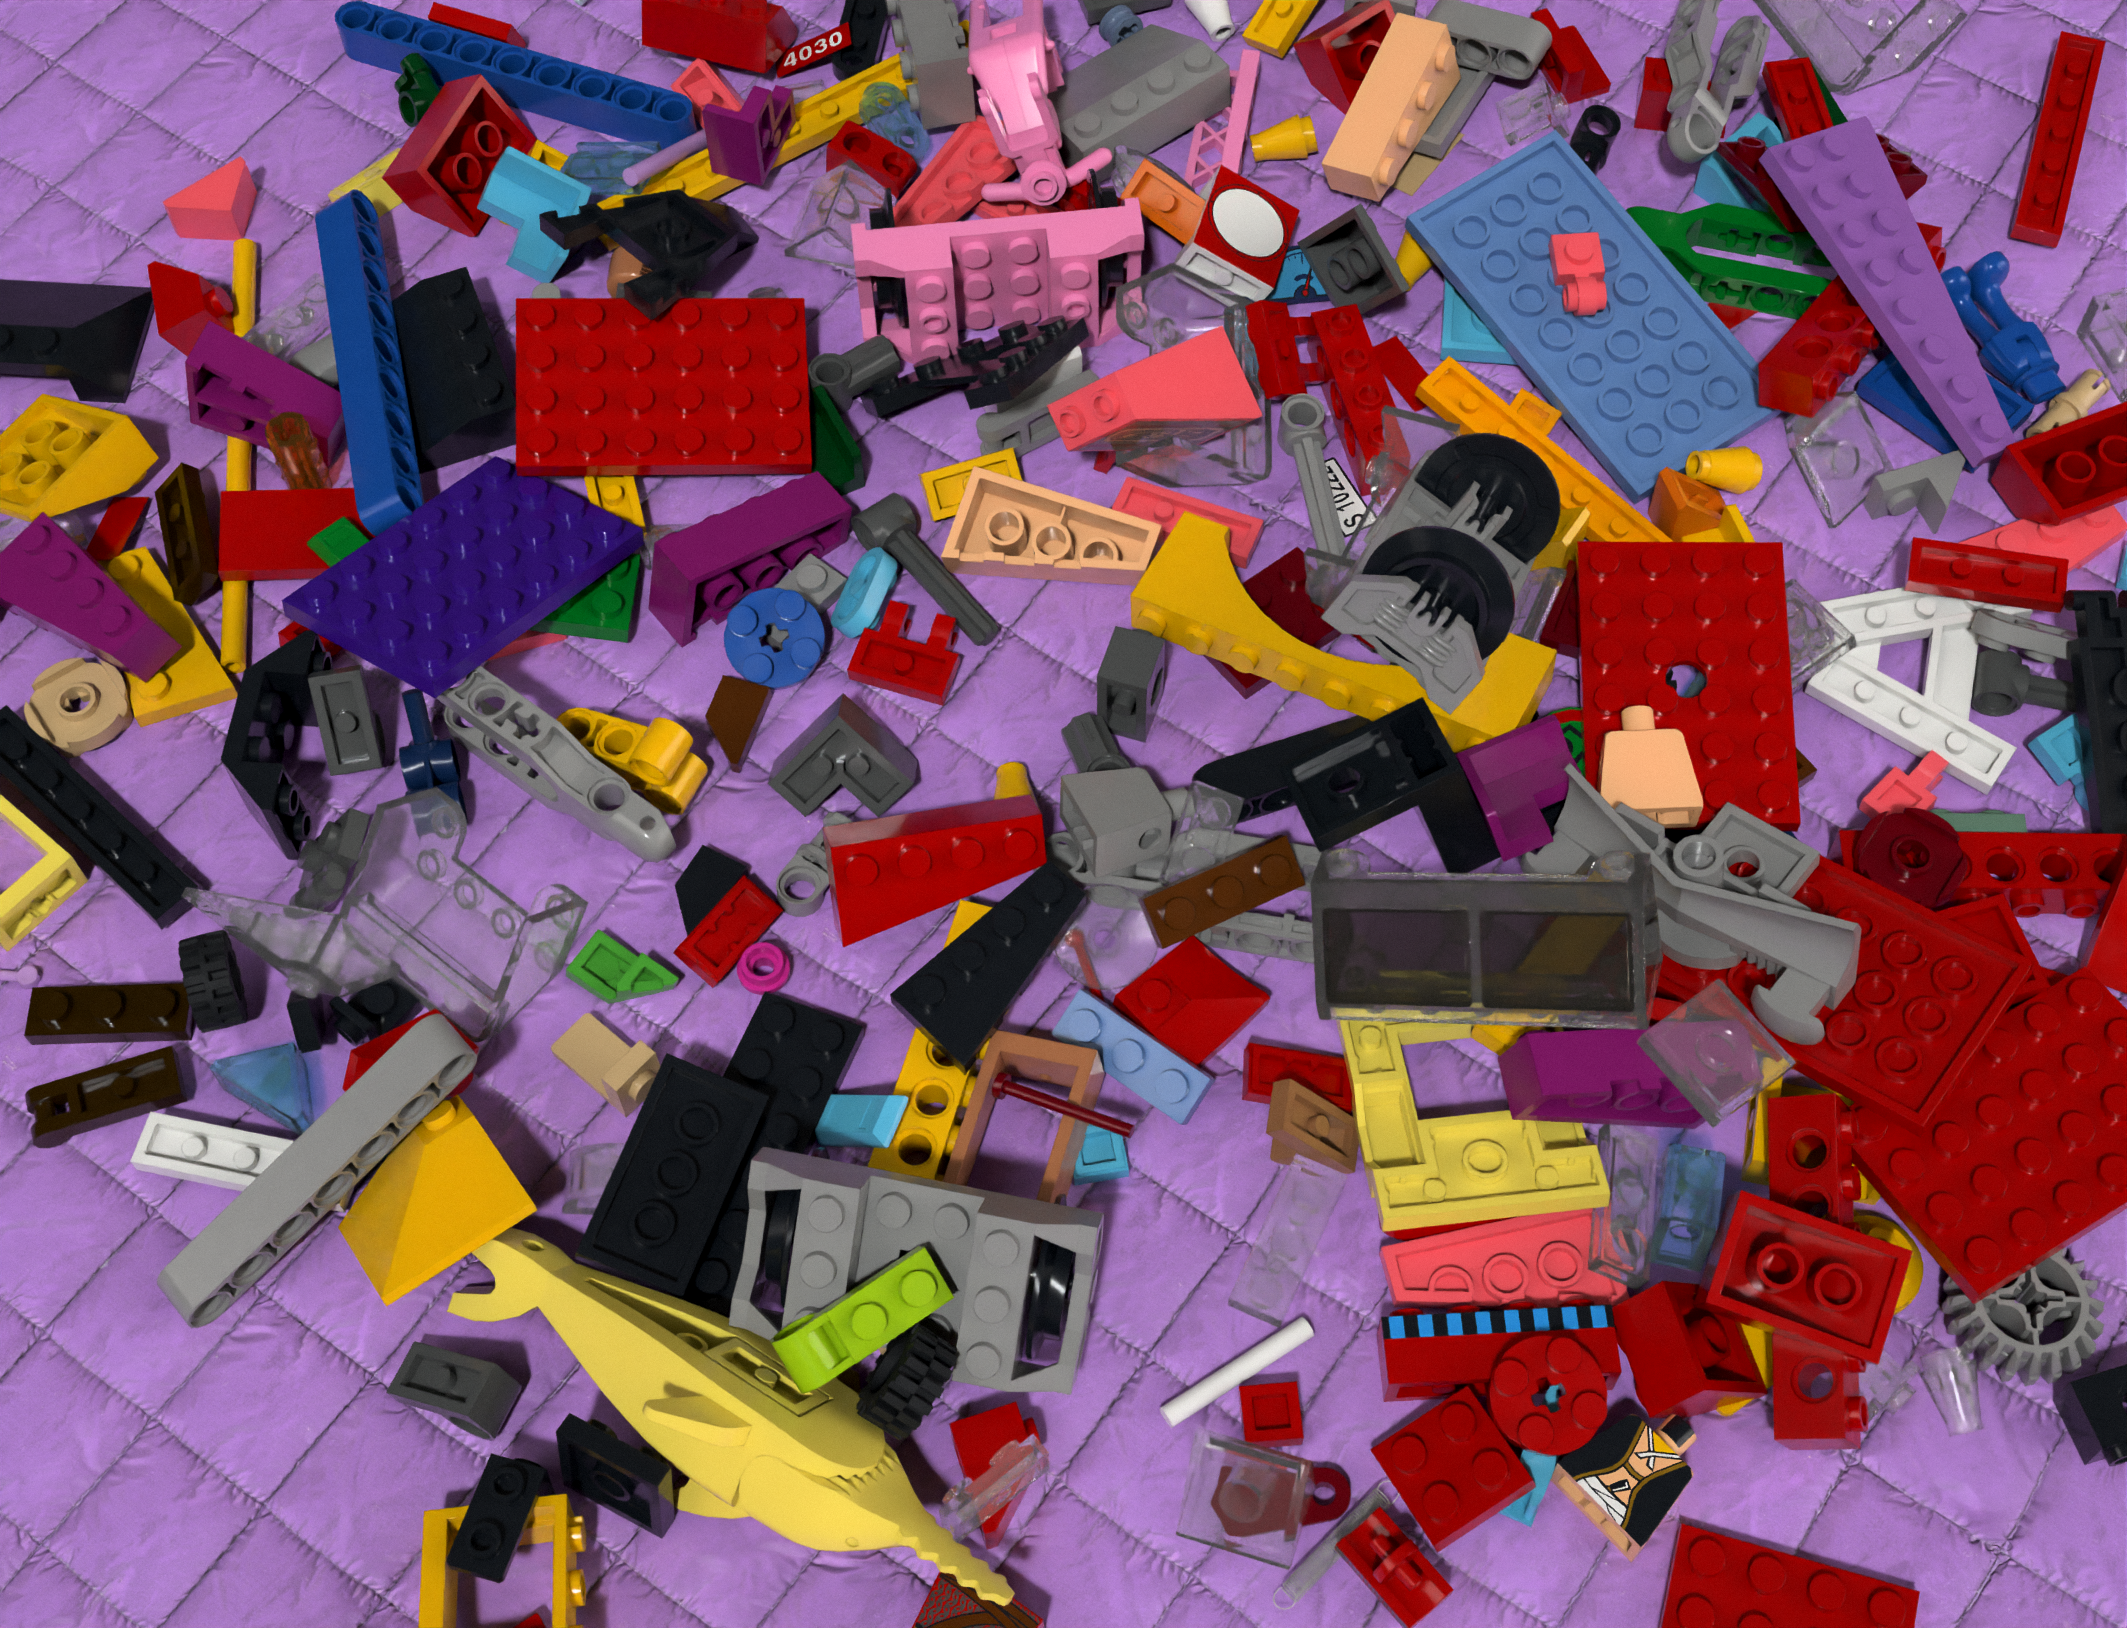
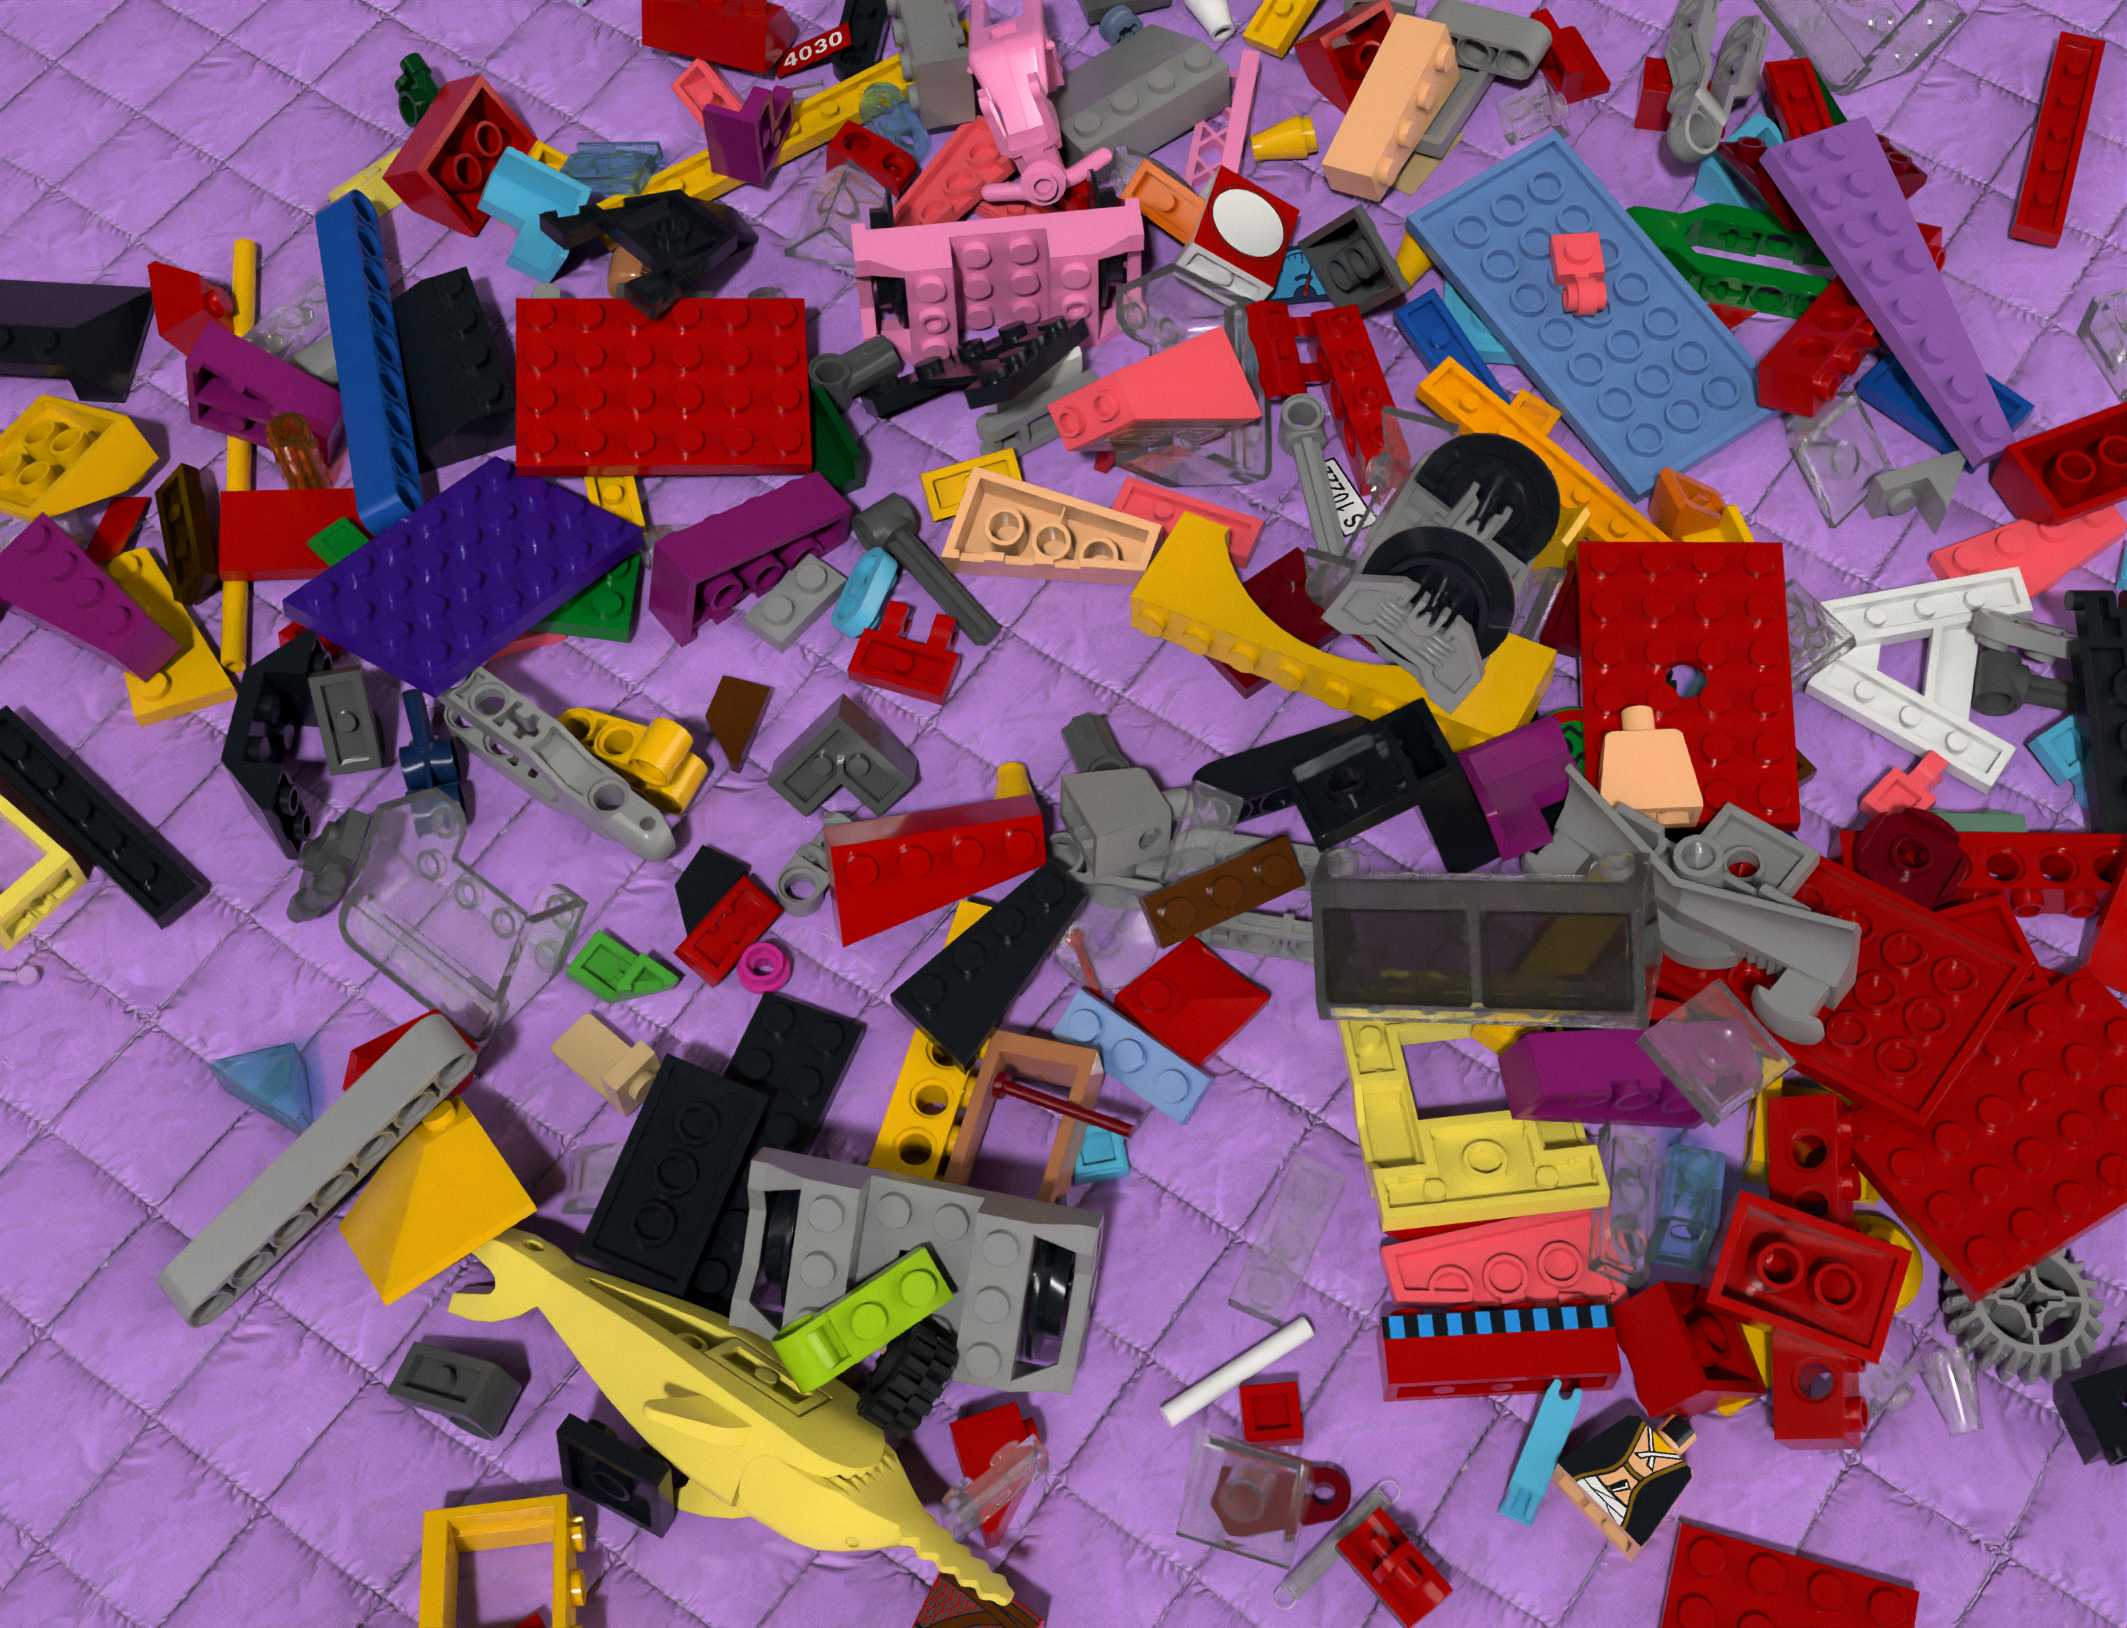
(82, 730): tan plate -> none
(105, 1096): dark brown plate -> none
(109, 1014): dark brown plate -> none
(208, 1153): white plate -> none
(212, 981): black tyre -> none
(215, 205): coral slope -> none
(305, 945): clear wedge -> none
(307, 1021): black tile -> none
(374, 1011): black bracket -> none
(475, 24): red plate -> none
(498, 1517): black bracket -> none
(518, 75): blue beam -> none
(665, 158): lavender bar -> none
(748, 625): blue plate -> none
(860, 1120): medium azure tile -> none
(1131, 682): dark grey brick -> none
(1310, 1127): medium nougat slope -> none
(1316, 1072): red plate -> none
(1401, 370): red sticker -> none
(1438, 335): none -> blue tile
(1453, 1468): red plate -> none
(1561, 1364): red plate -> none
(1585, 140): black connector -> none
(1726, 468): yellow cone -> none
(1986, 575): red plate -> none
(2019, 349): blue piece -> none
(2072, 404): tan pin -> none

